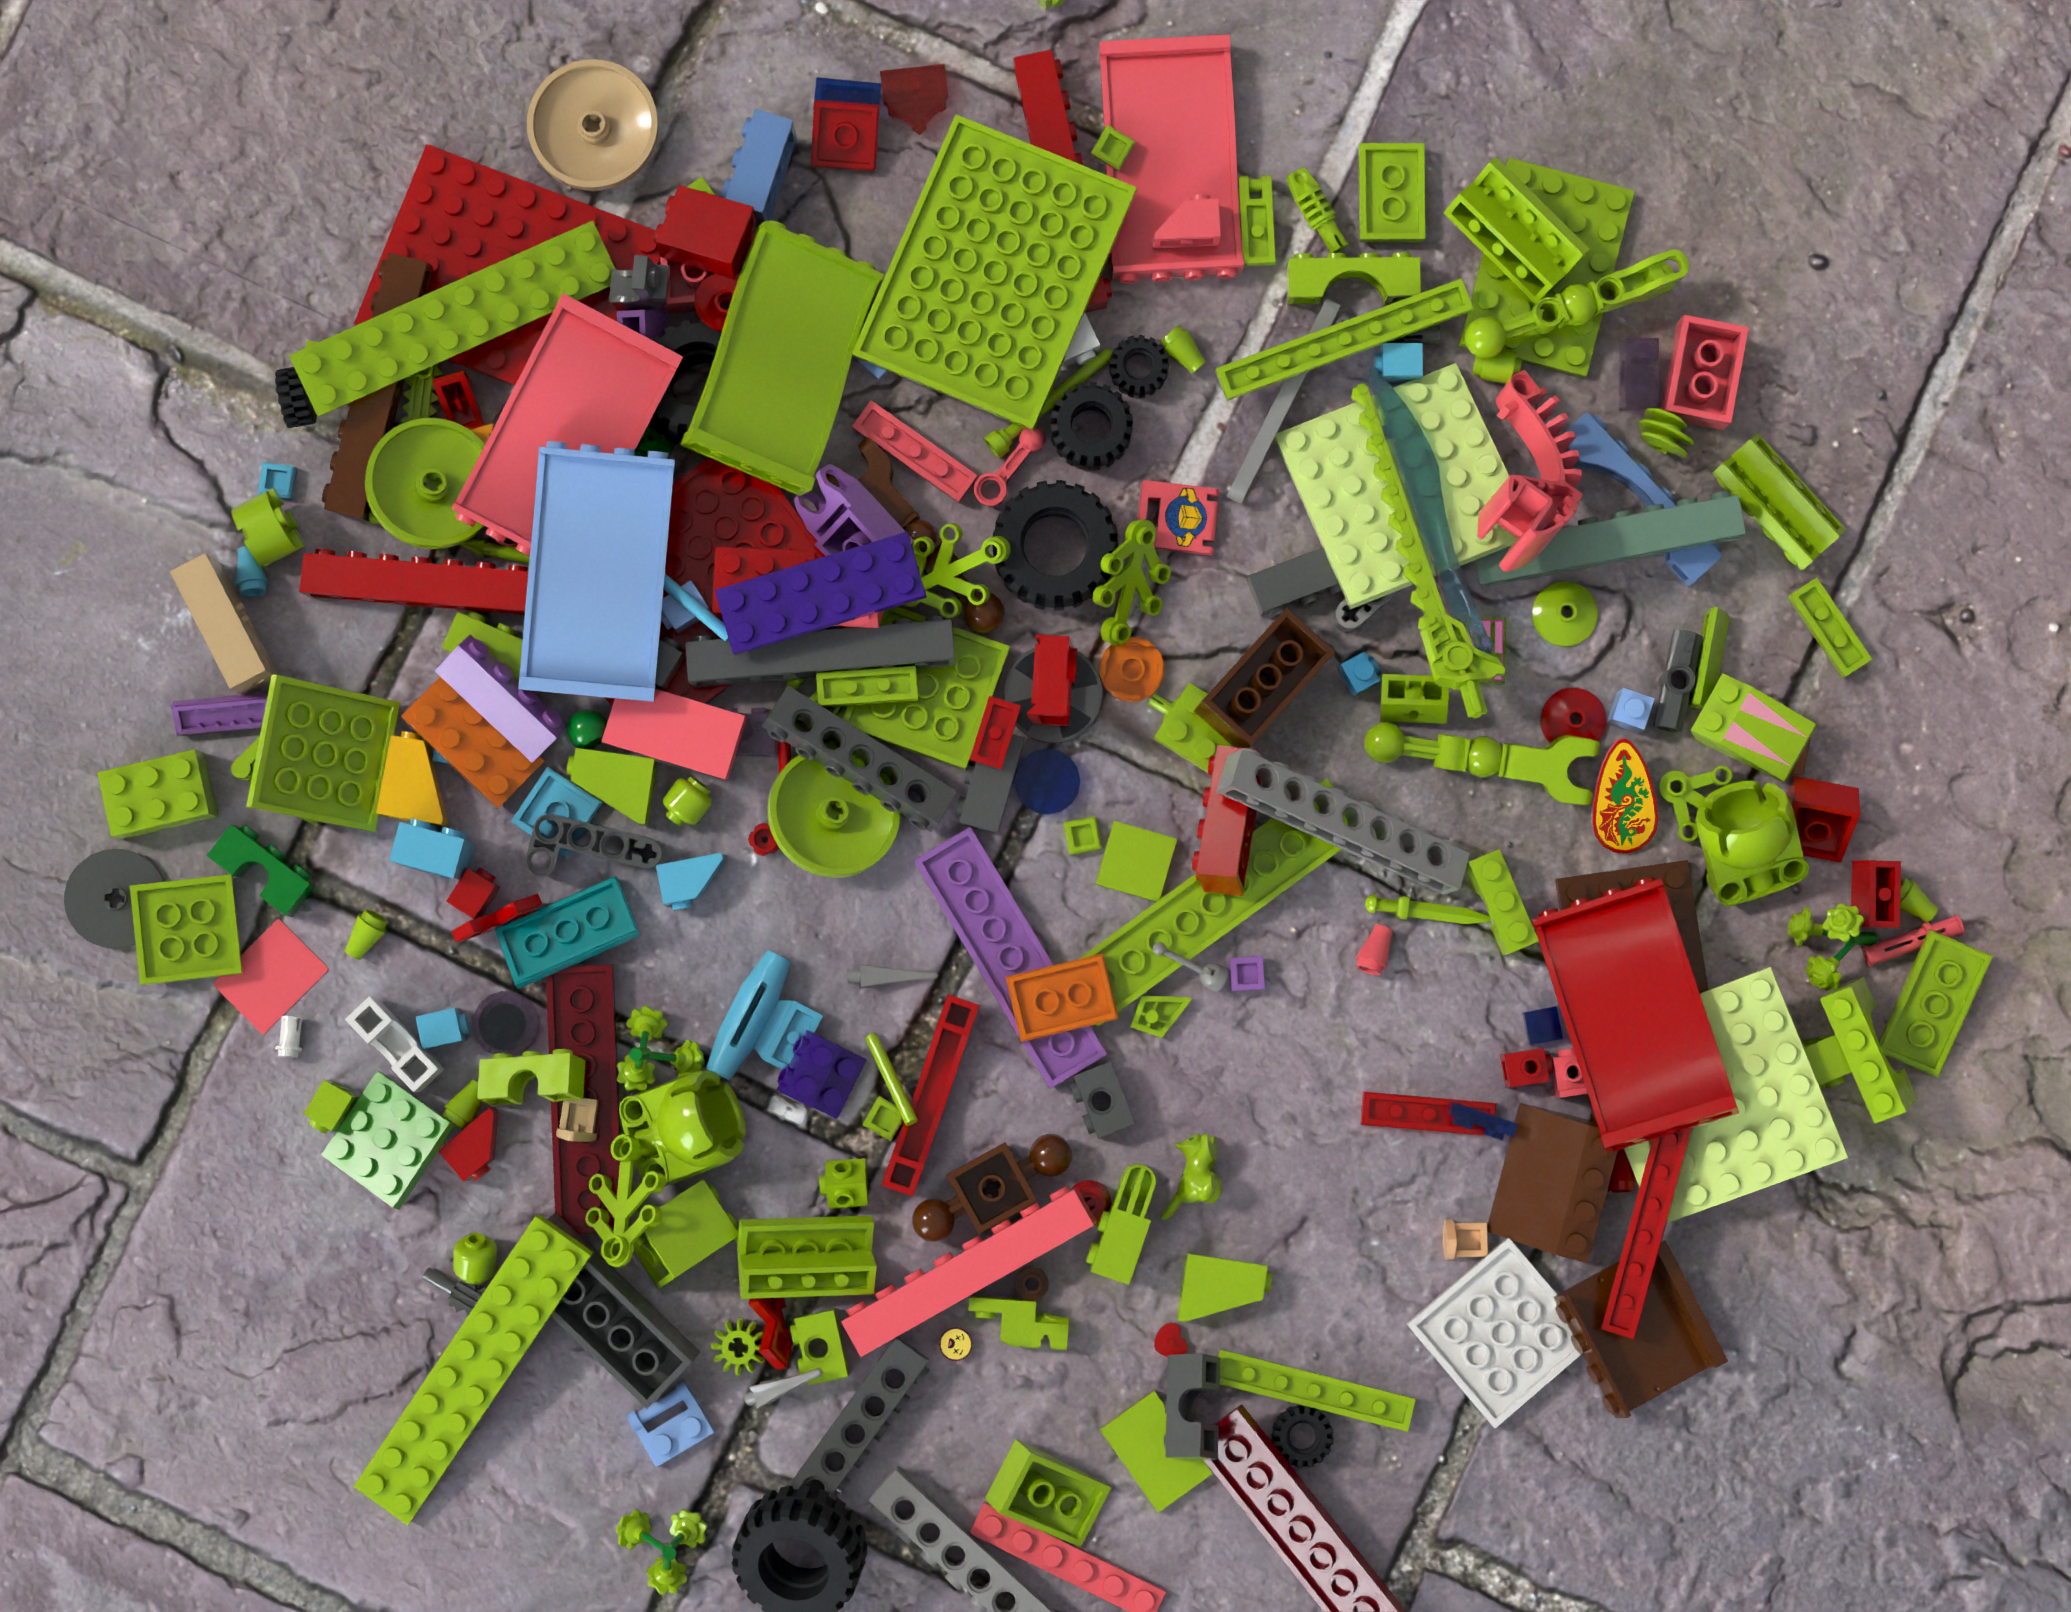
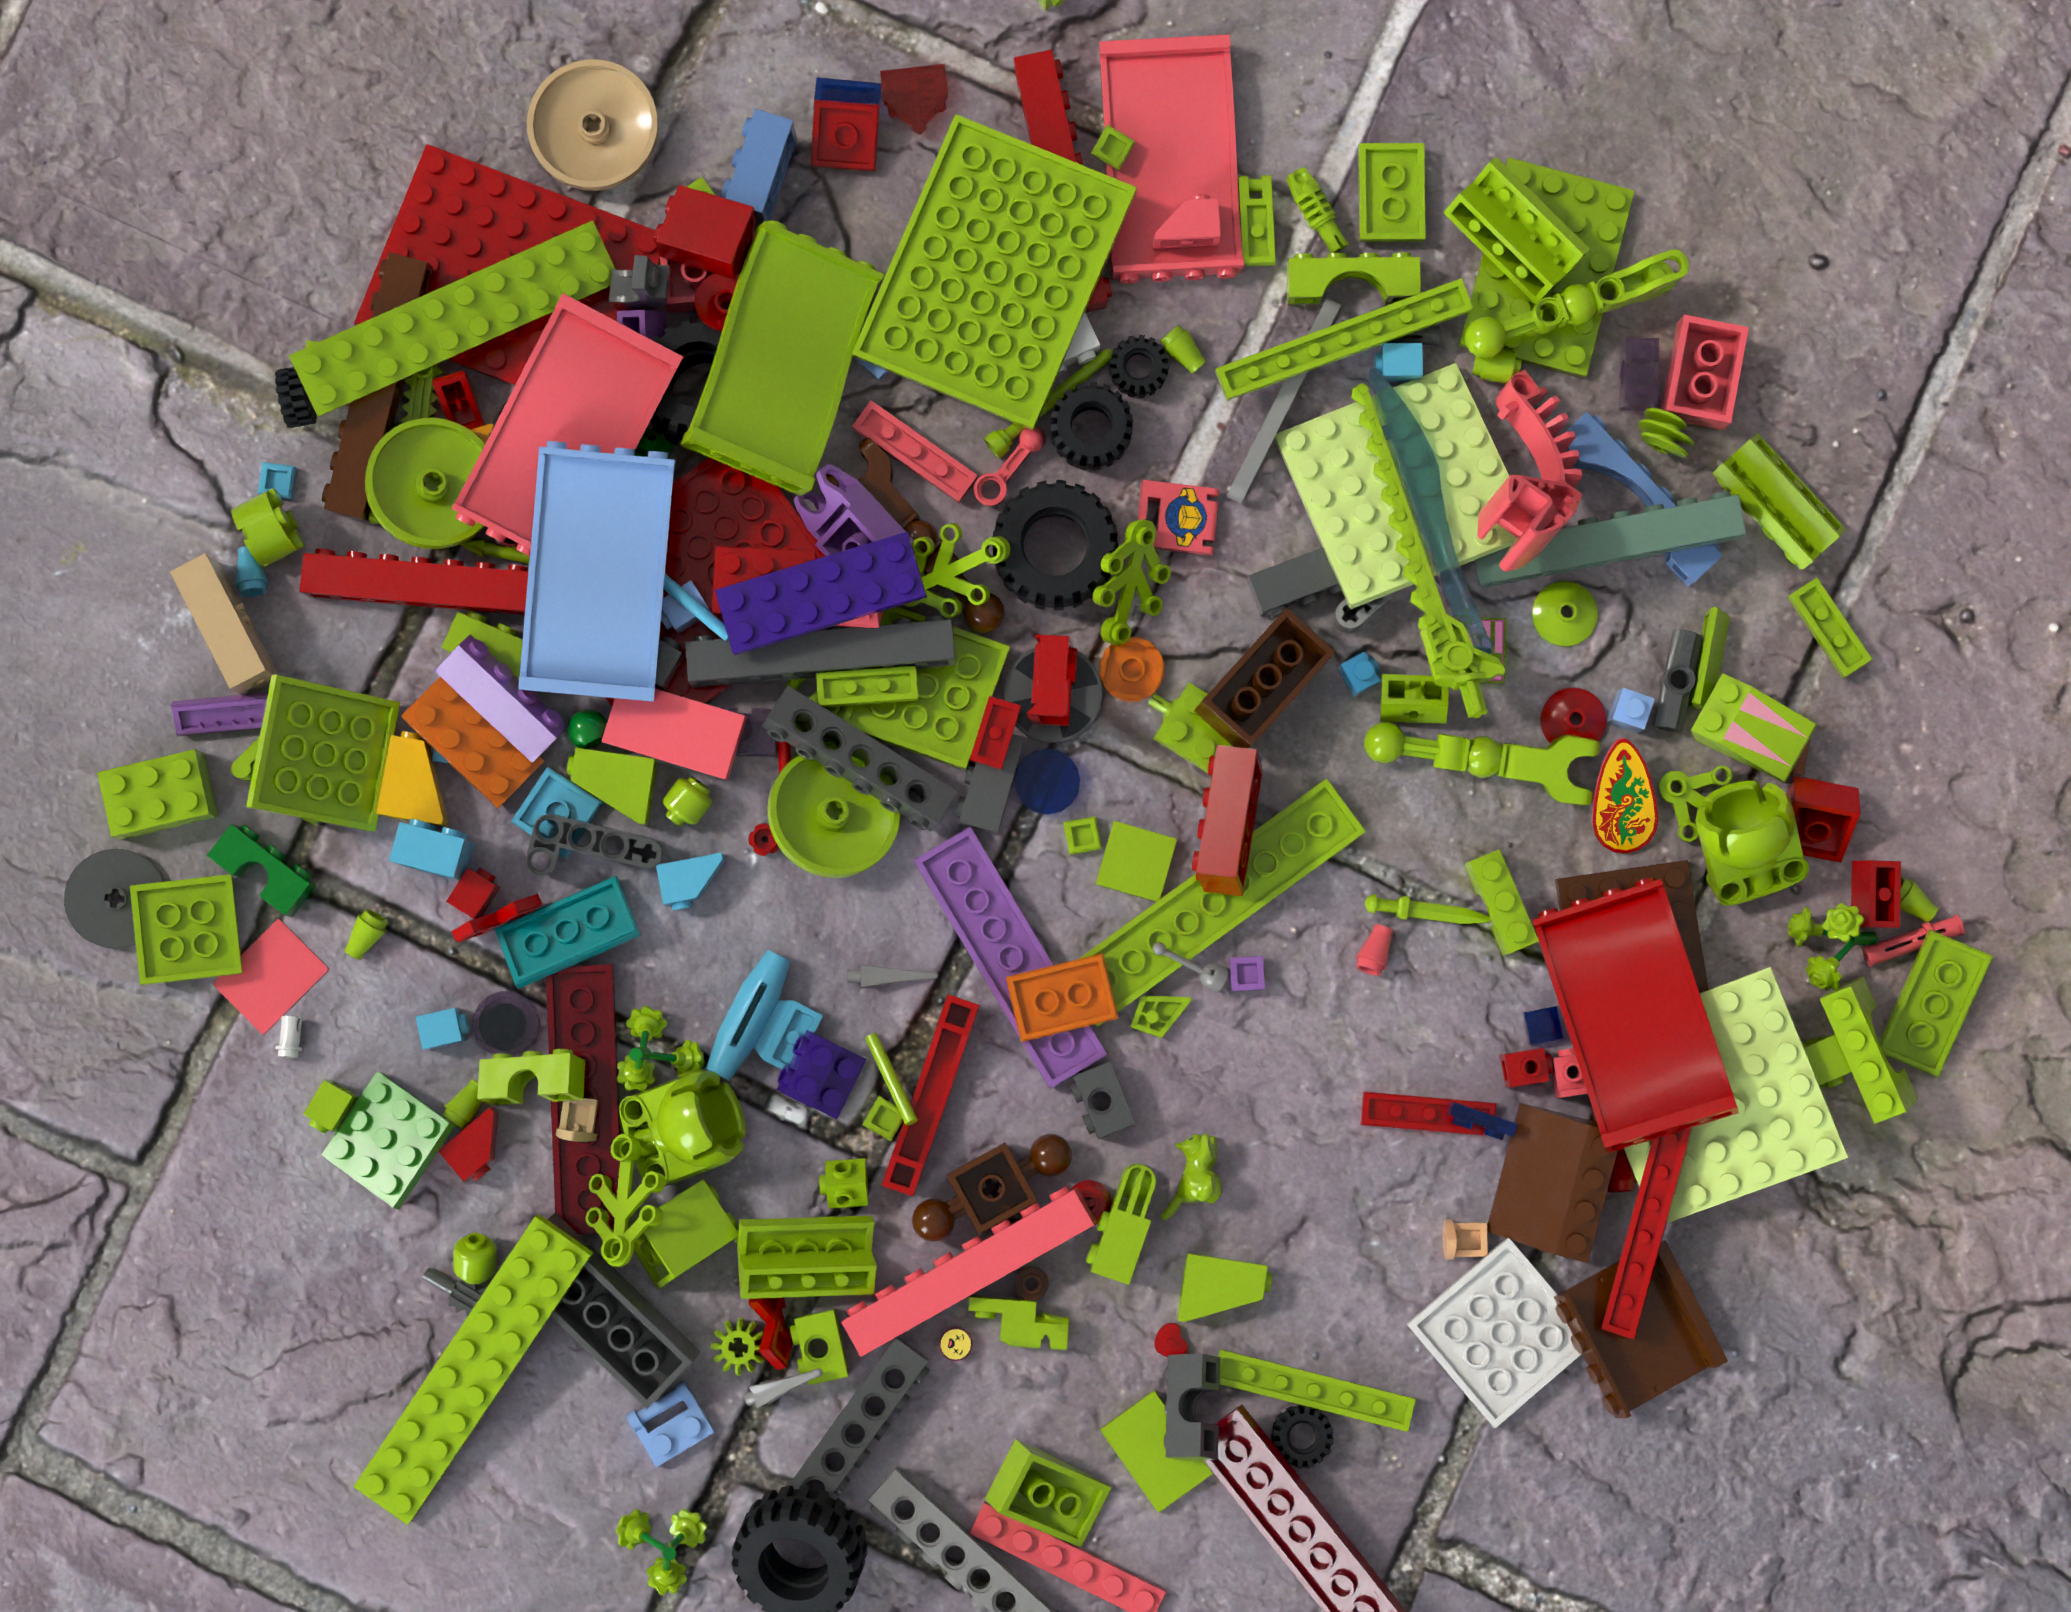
(390, 1037): white arch -> none
(1240, 784): light grey brick -> none

